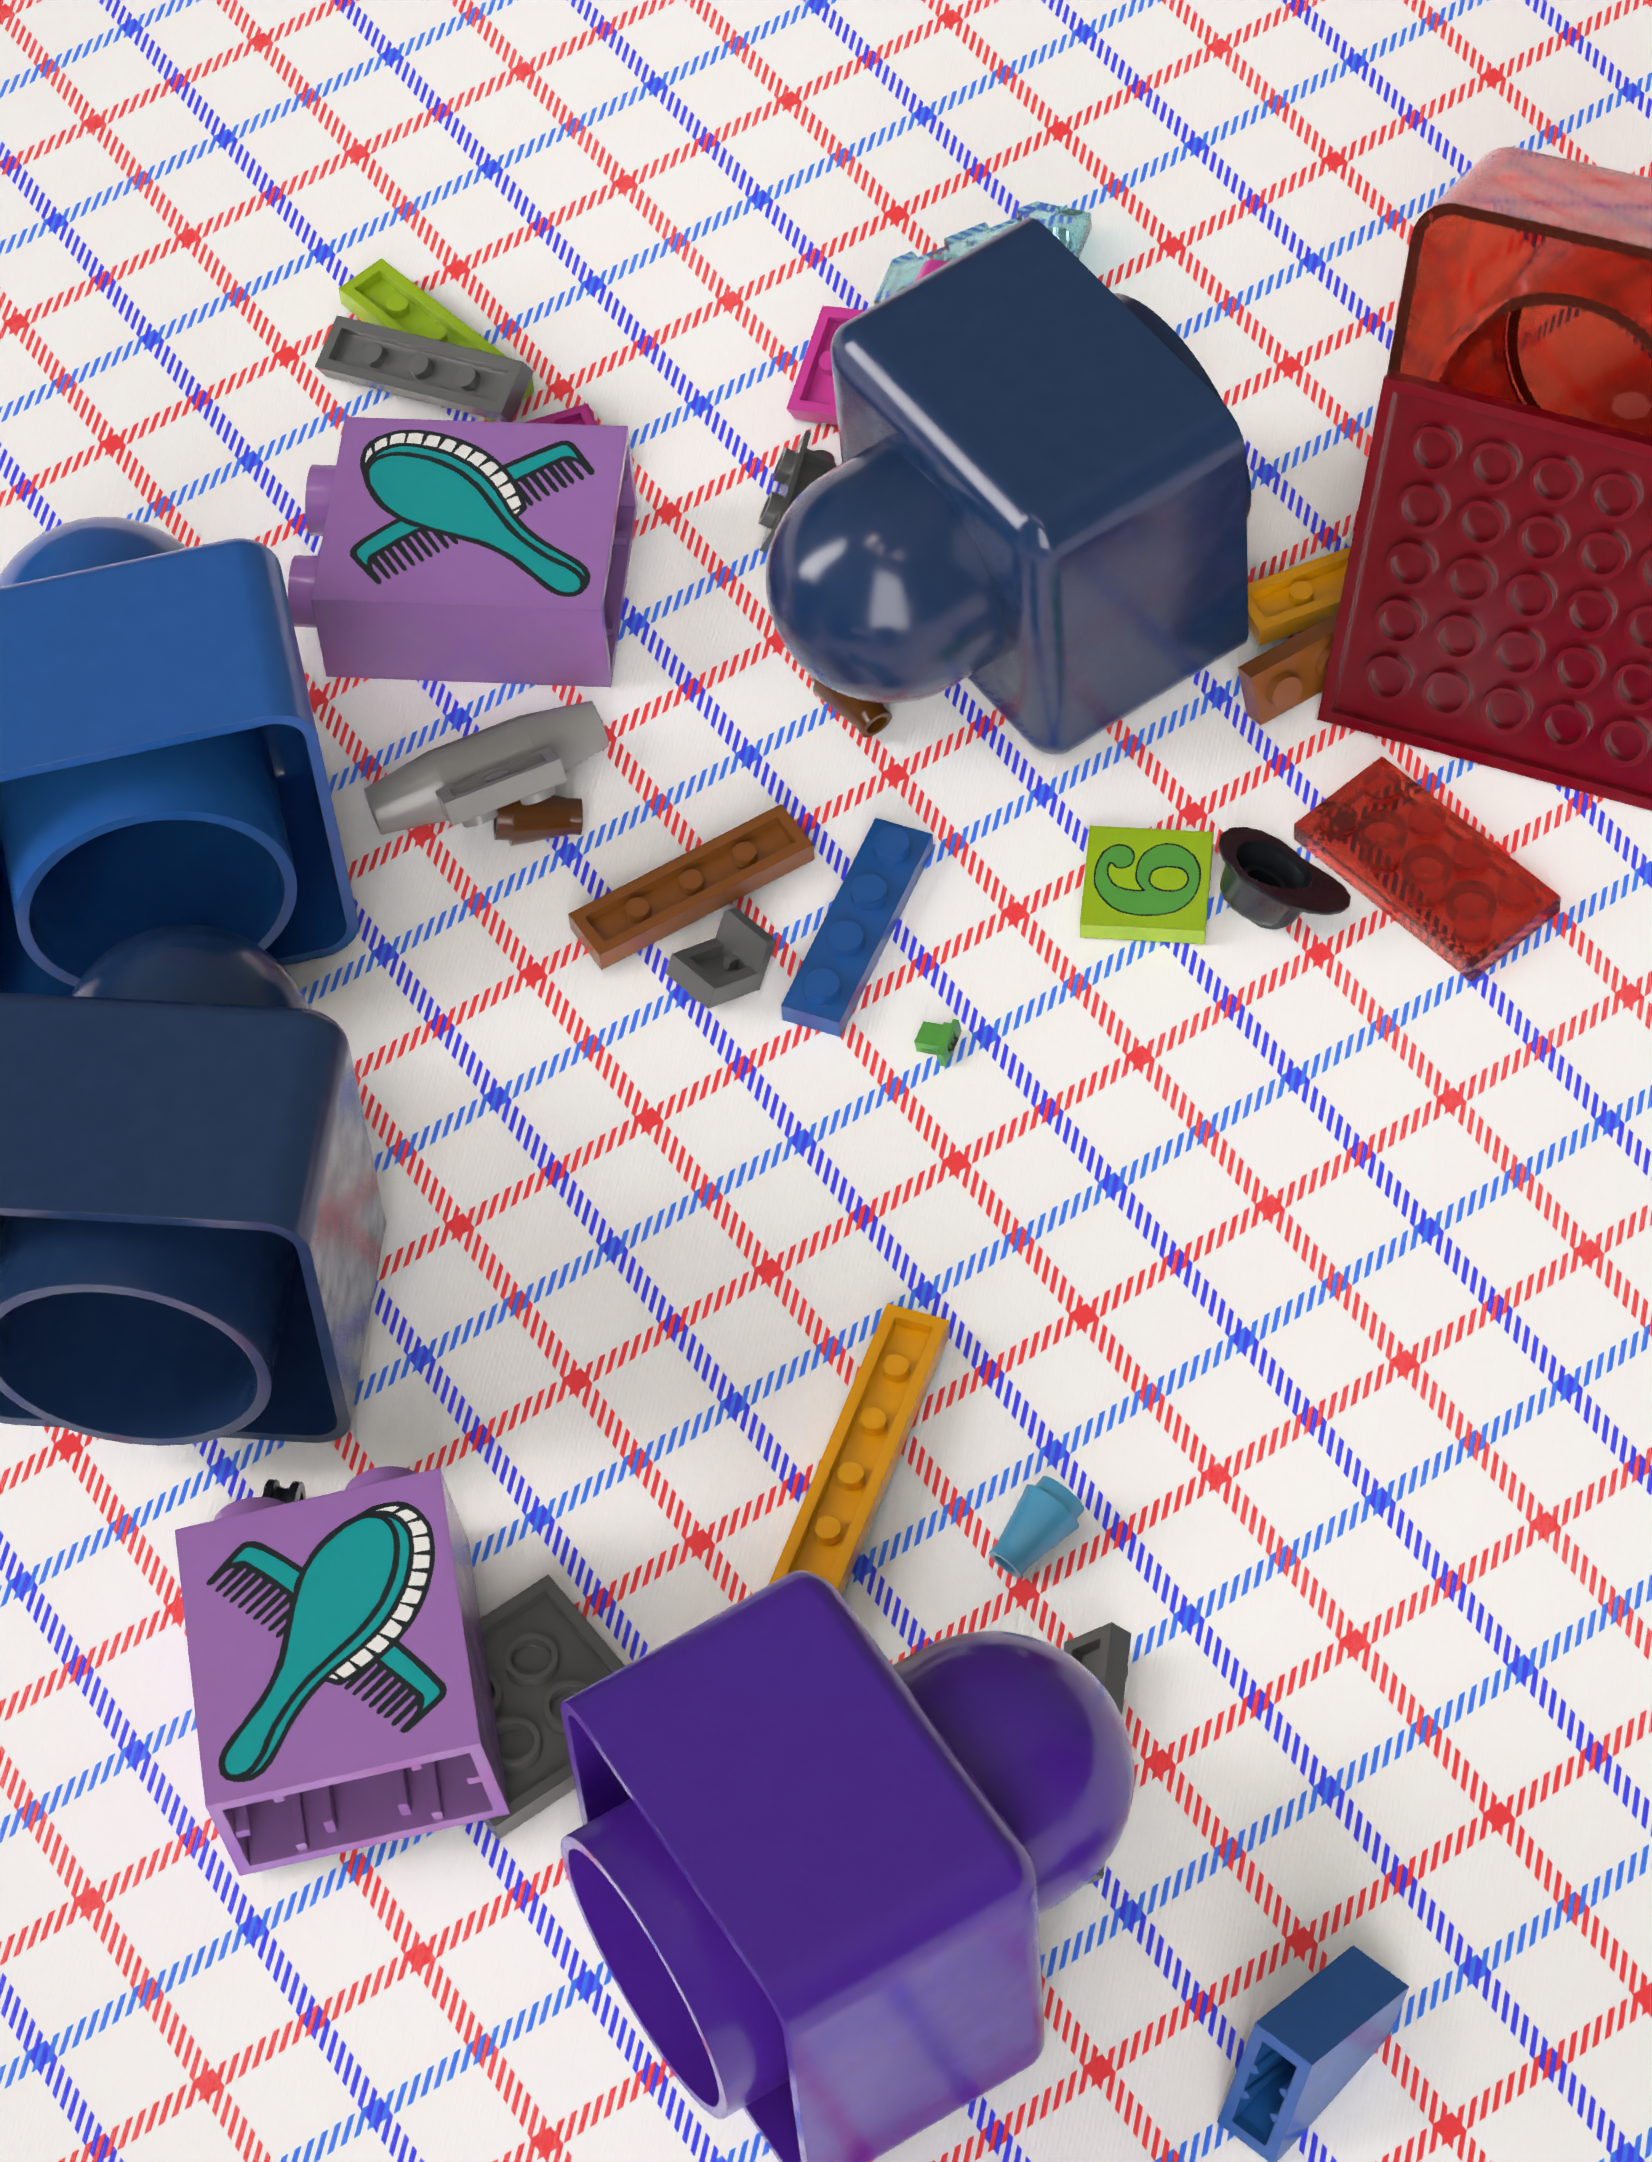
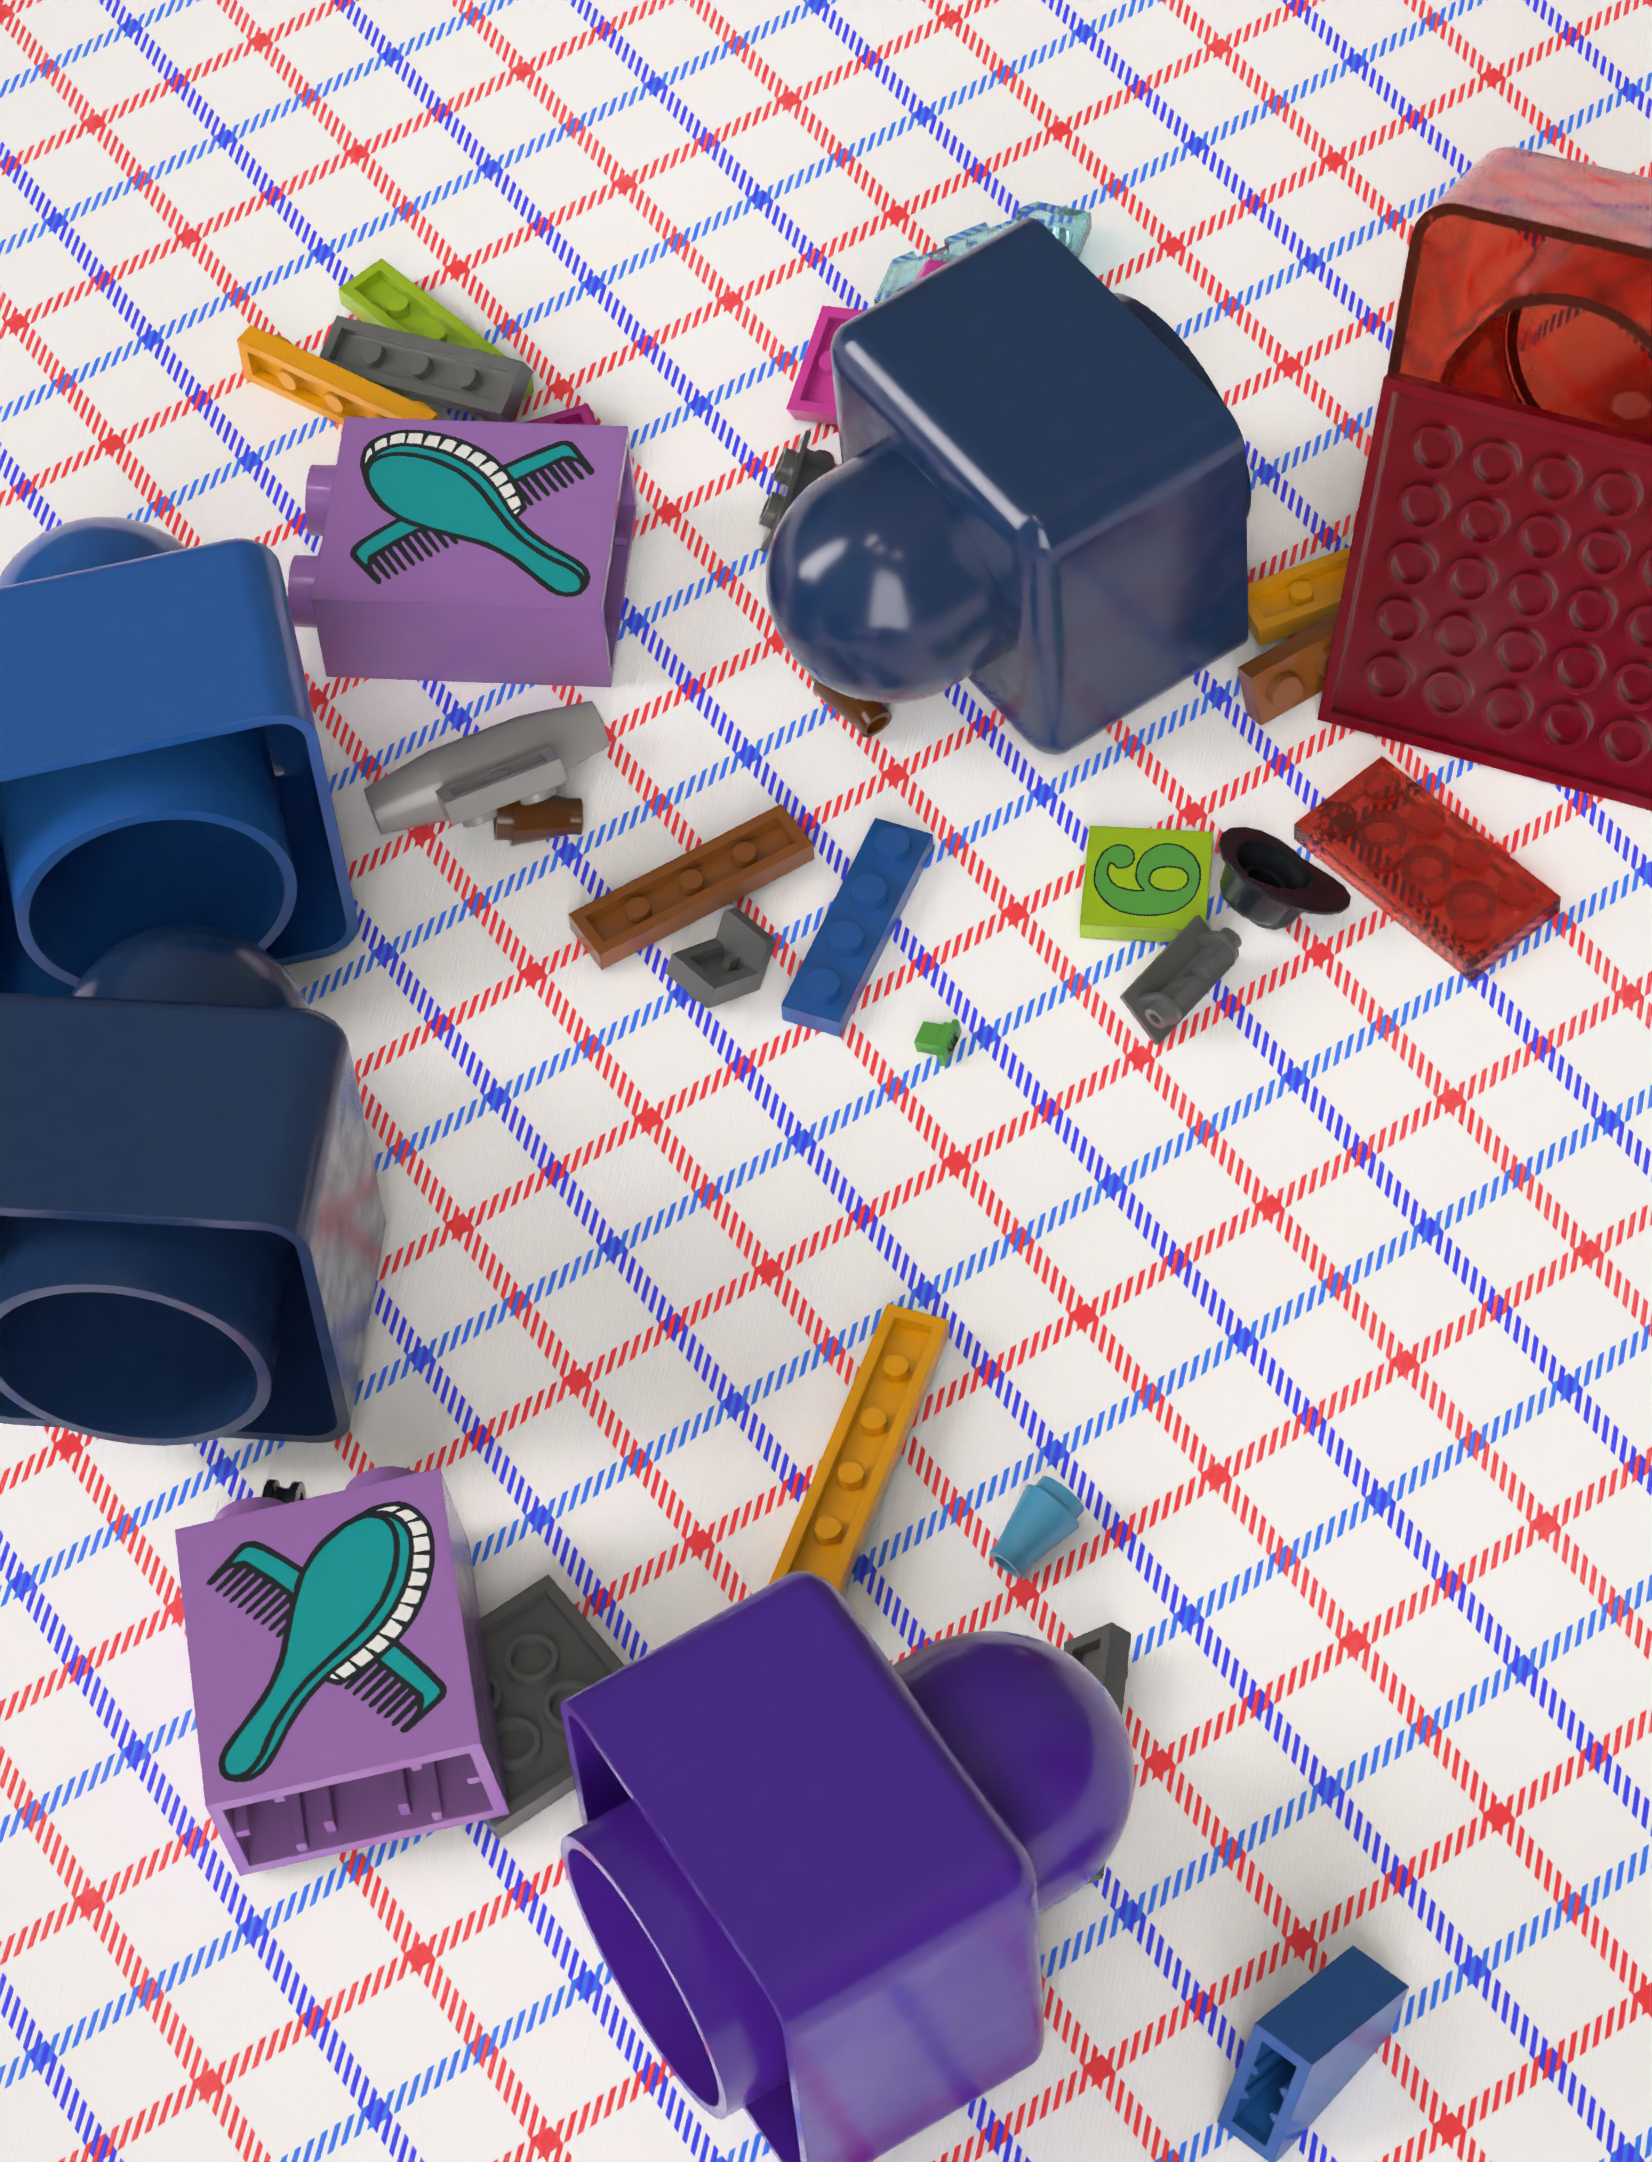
(319, 384): none -> light orange plate
(1180, 977): none -> dark grey hinge

